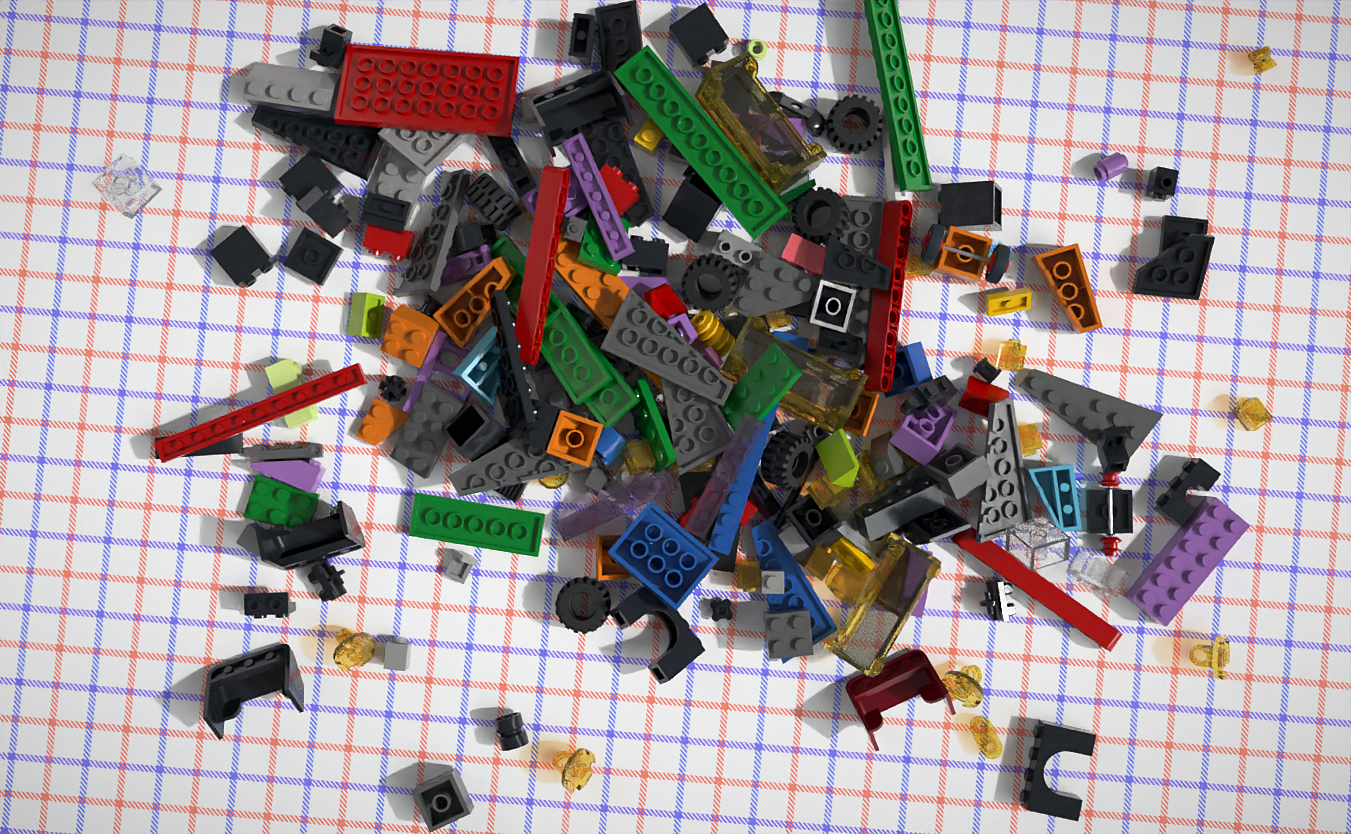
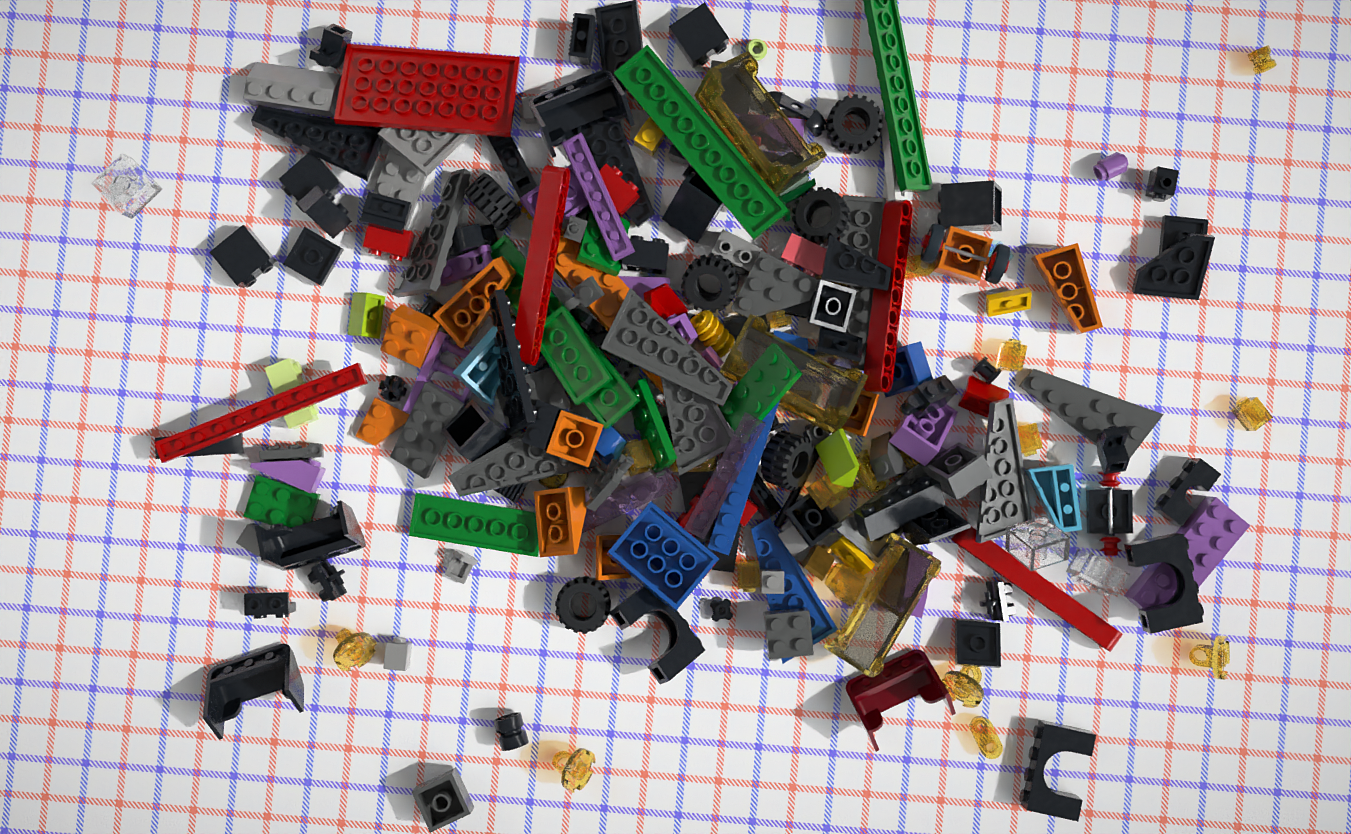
(560, 520): none -> orange slope
(586, 293): none -> dark grey plate
(608, 482): none -> dark grey plate
(977, 644): none -> black plate
(1183, 607): none -> black arch

